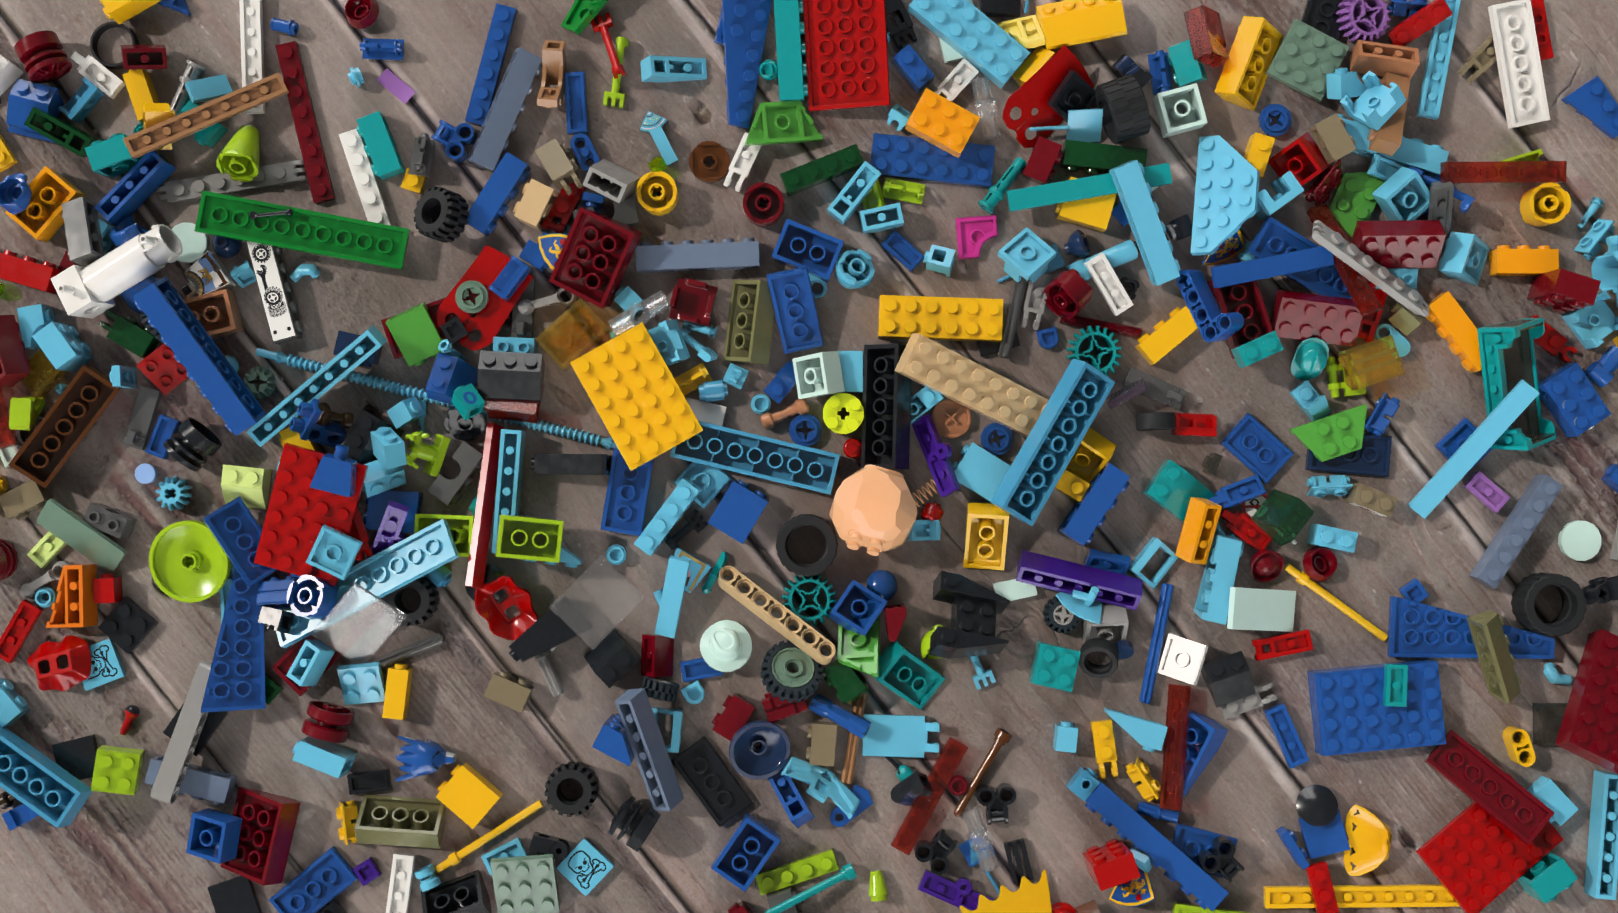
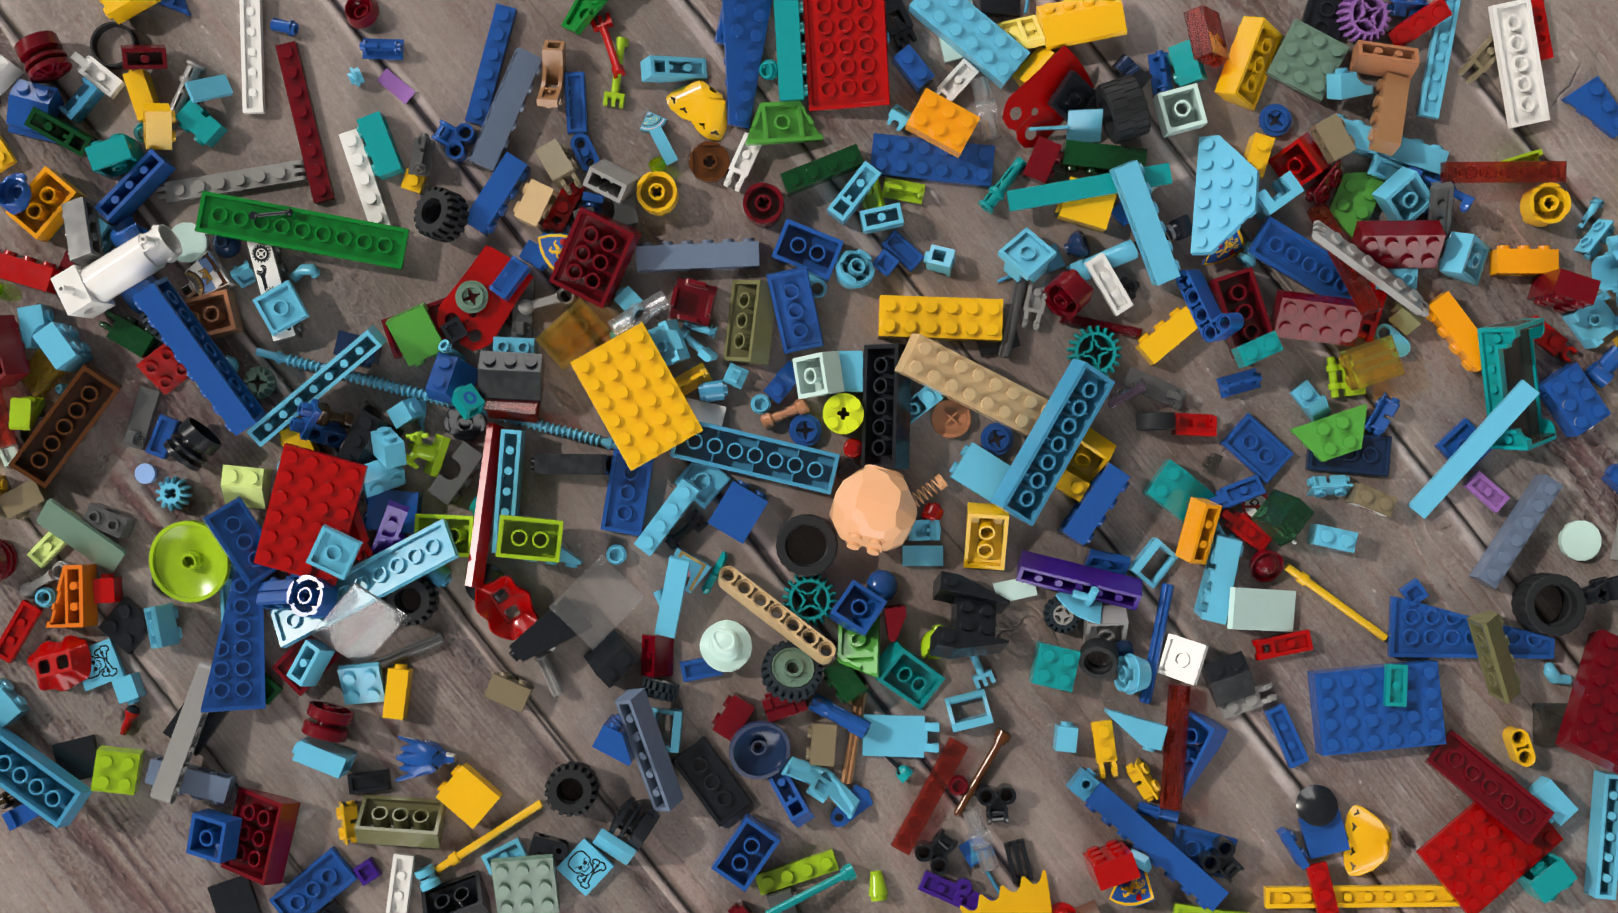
(123, 377): medium azure plate -> none
(129, 688): none -> medium azure brick
(162, 625): none -> medium azure slope
(205, 115): medium nougat plate -> none
(241, 155): lime cone -> none
(276, 619): brick -> none
(281, 308): none -> medium azure tile
(336, 473): blue torso -> none
(614, 846): none -> medium azure tile
(694, 692): medium azure tile -> none
(701, 107): none -> yellow piece
(886, 262): none -> blue plate
(911, 788): black leg -> none
(922, 555): none -> medium azure tile
(936, 455): dark purple hinge -> none
(973, 233): dark pink tile -> none
(973, 721): none -> medium azure tile
(1048, 337): blue tile -> none
(1132, 674): none -> medium azure cone
(1239, 382): none -> blue hinge
(1271, 266): blue tile -> none
(1309, 359): teal piece -> none
(1319, 563): dark red hat -> none
(1375, 104): medium azure panel -> none

